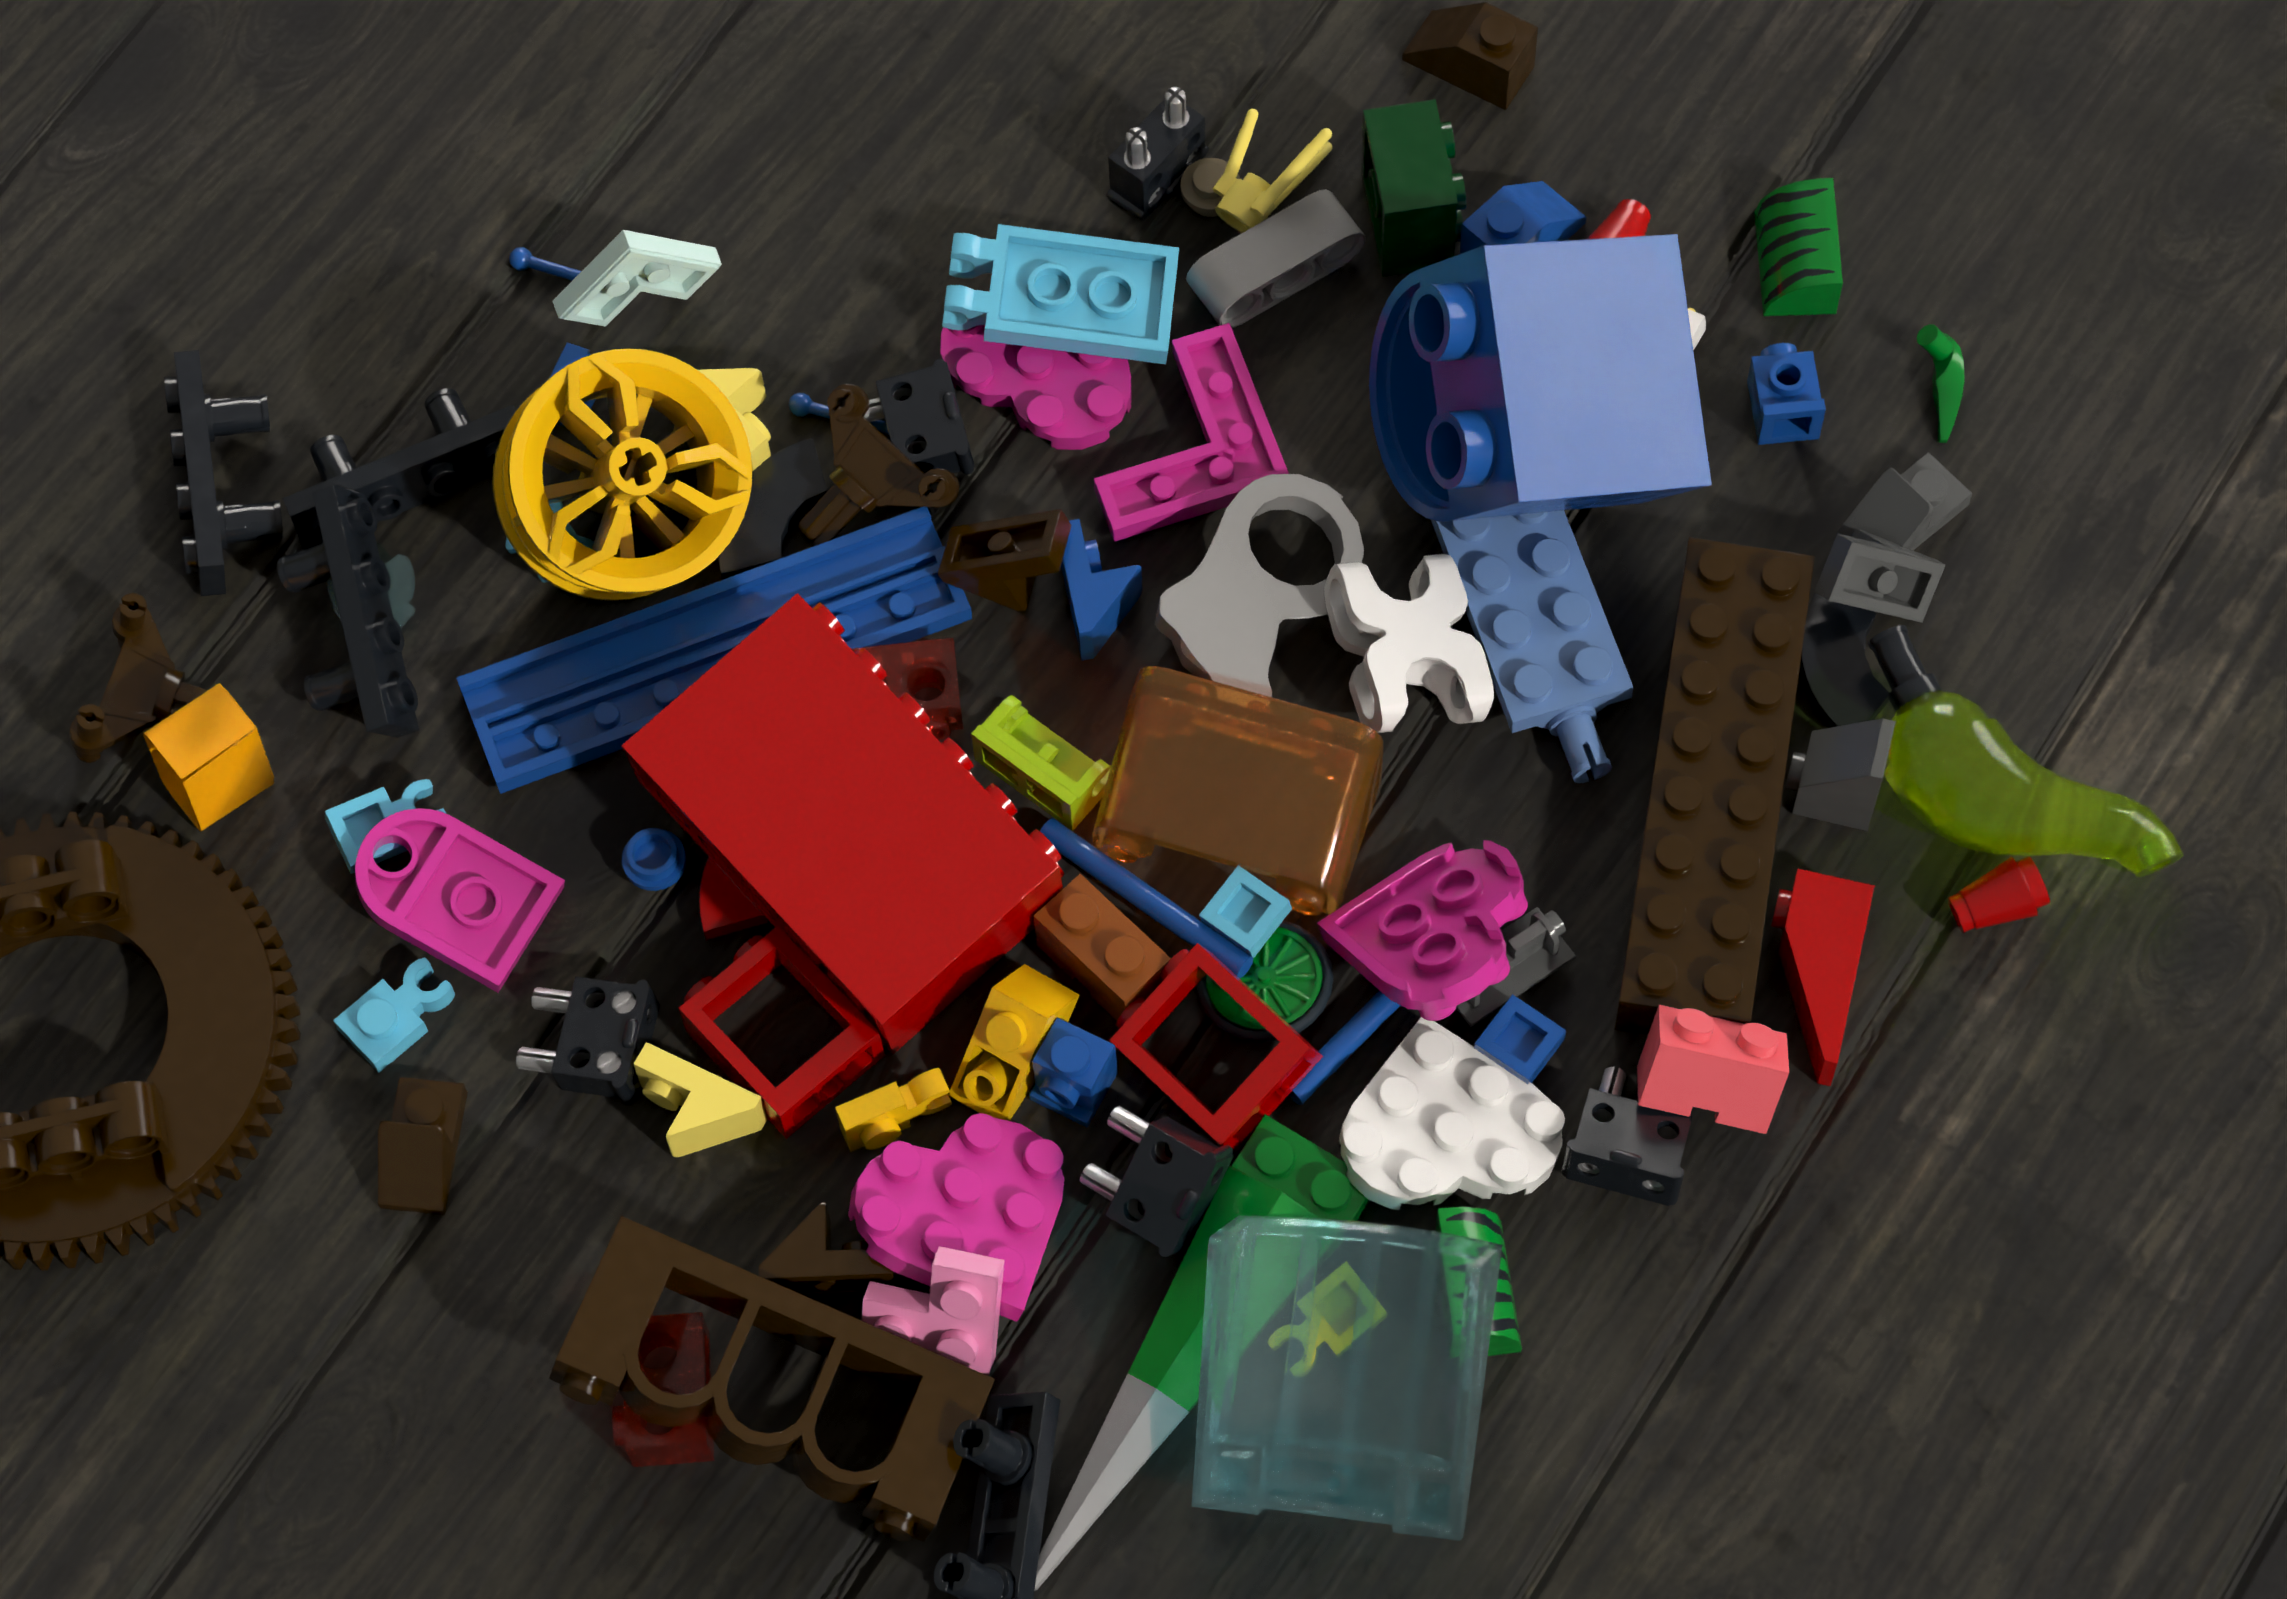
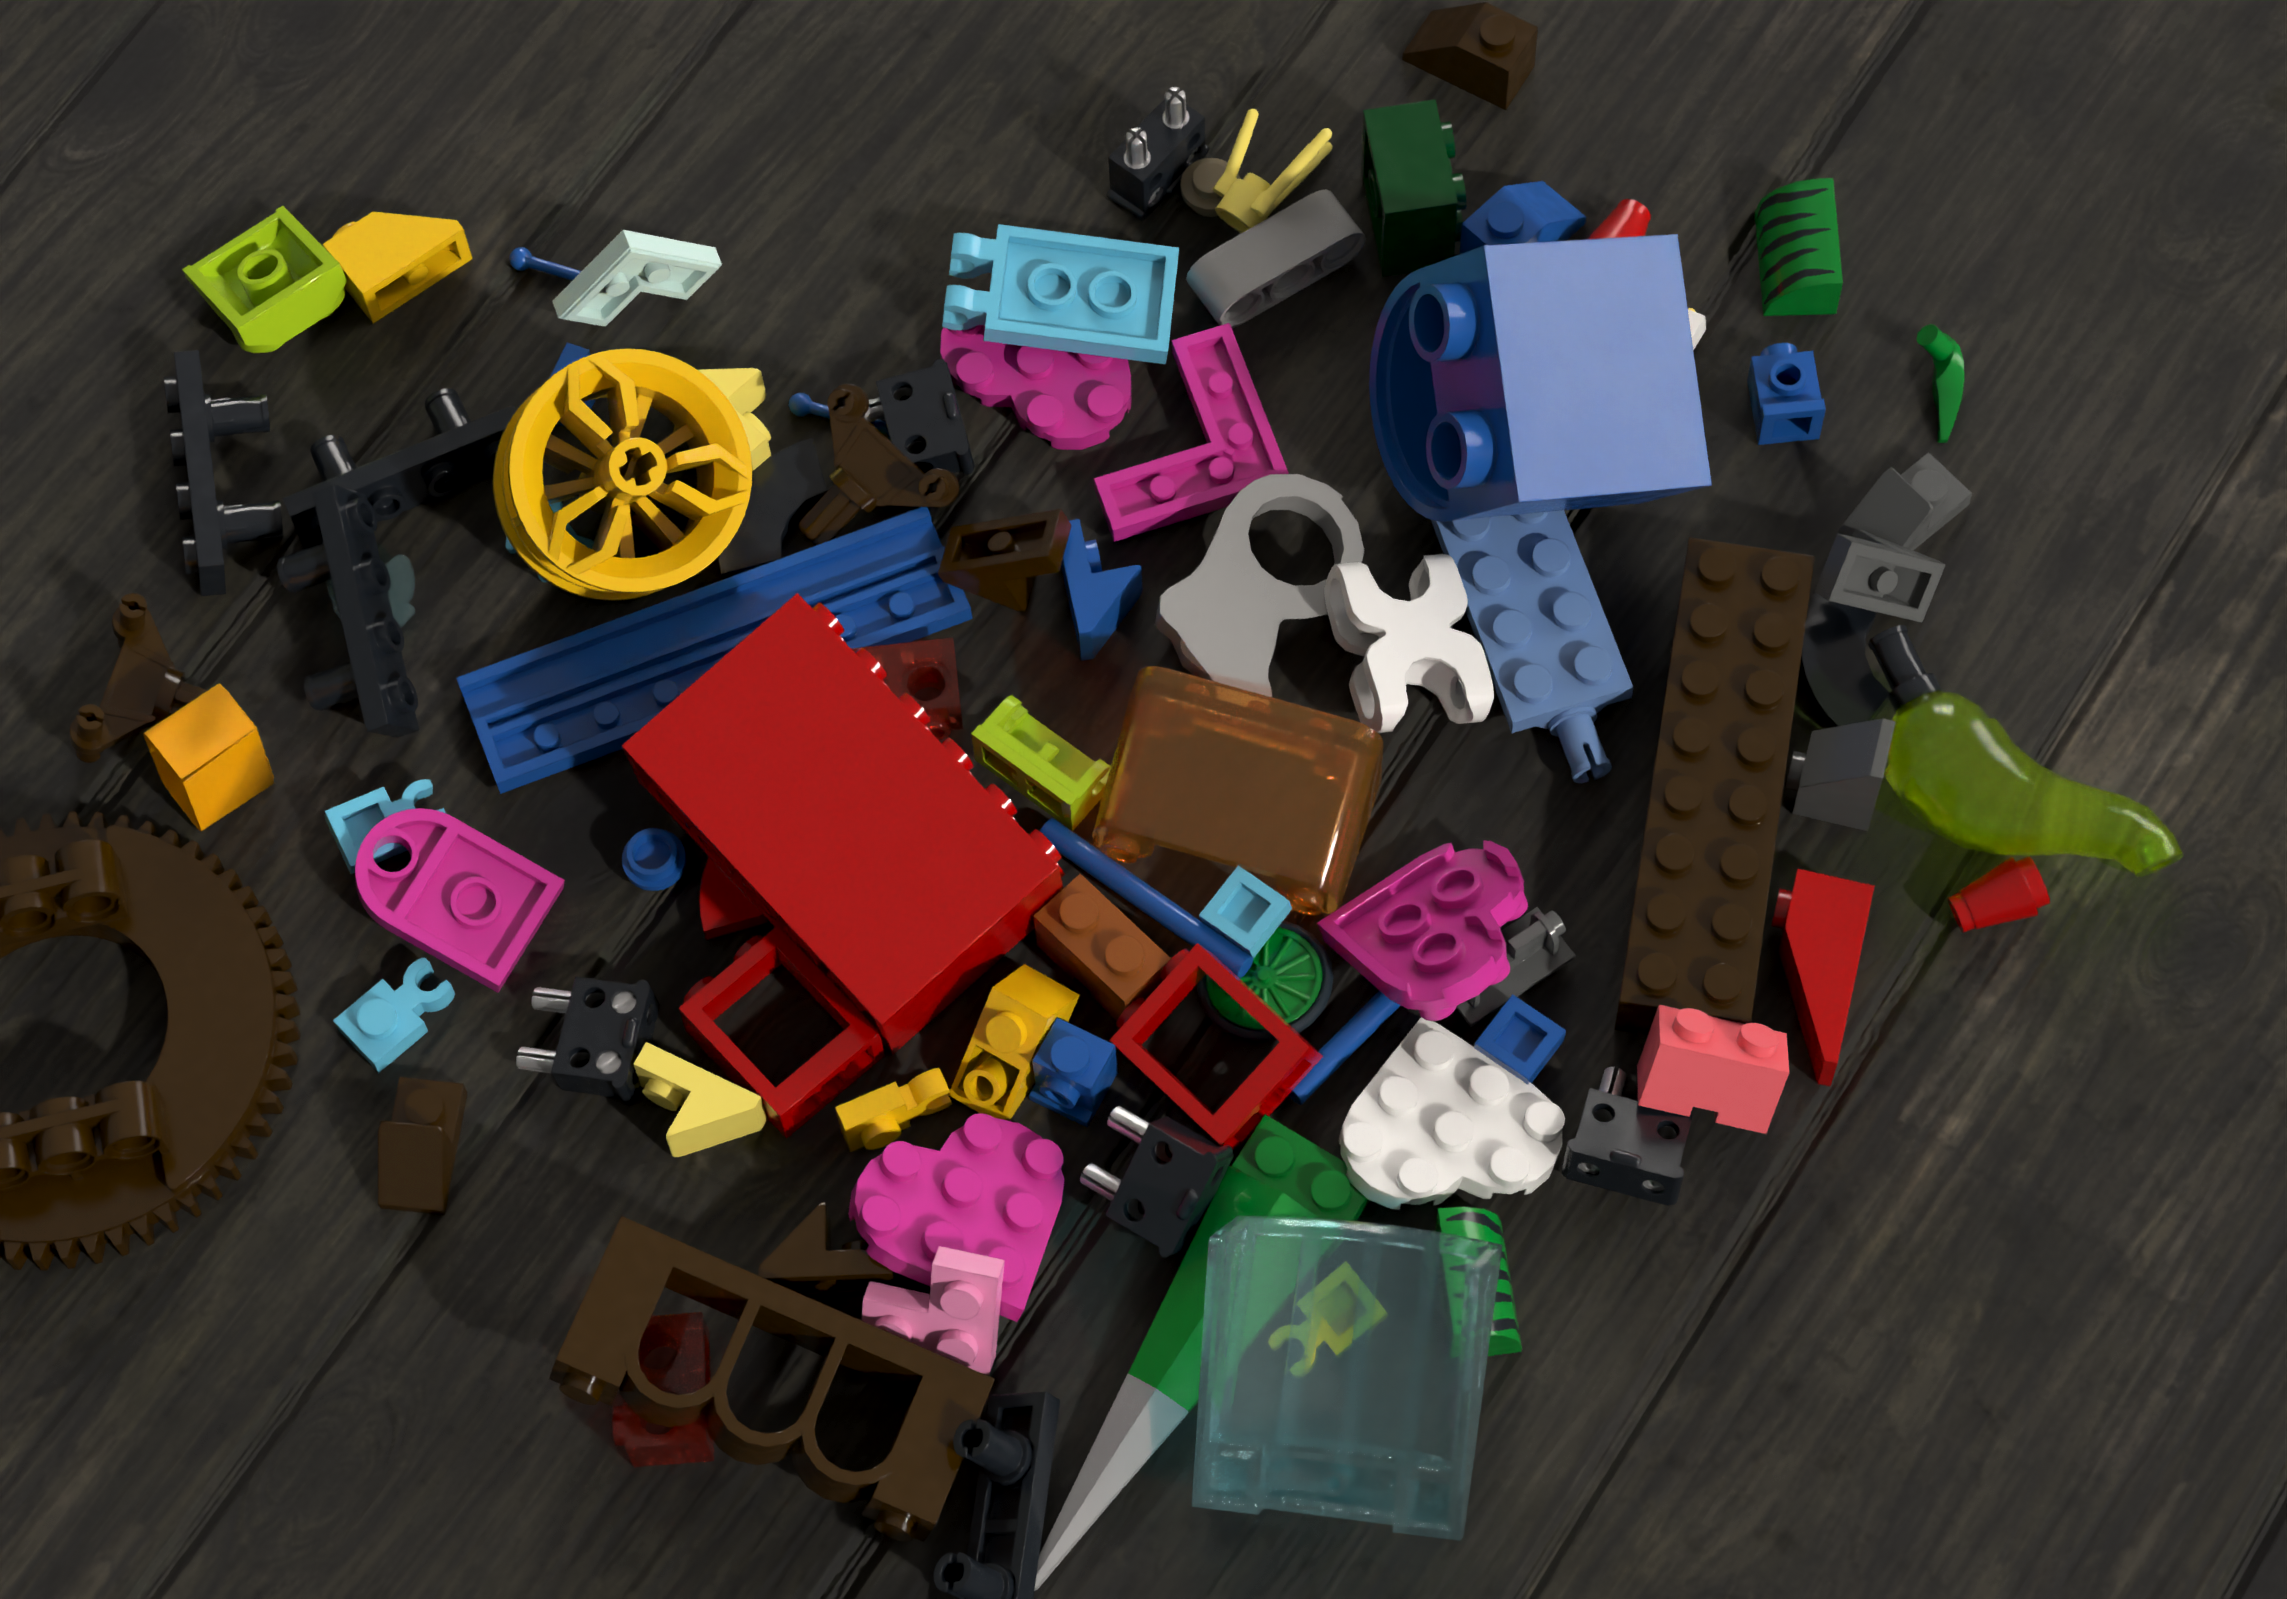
(270, 282): none -> lime slope
(396, 257): none -> yellow slope

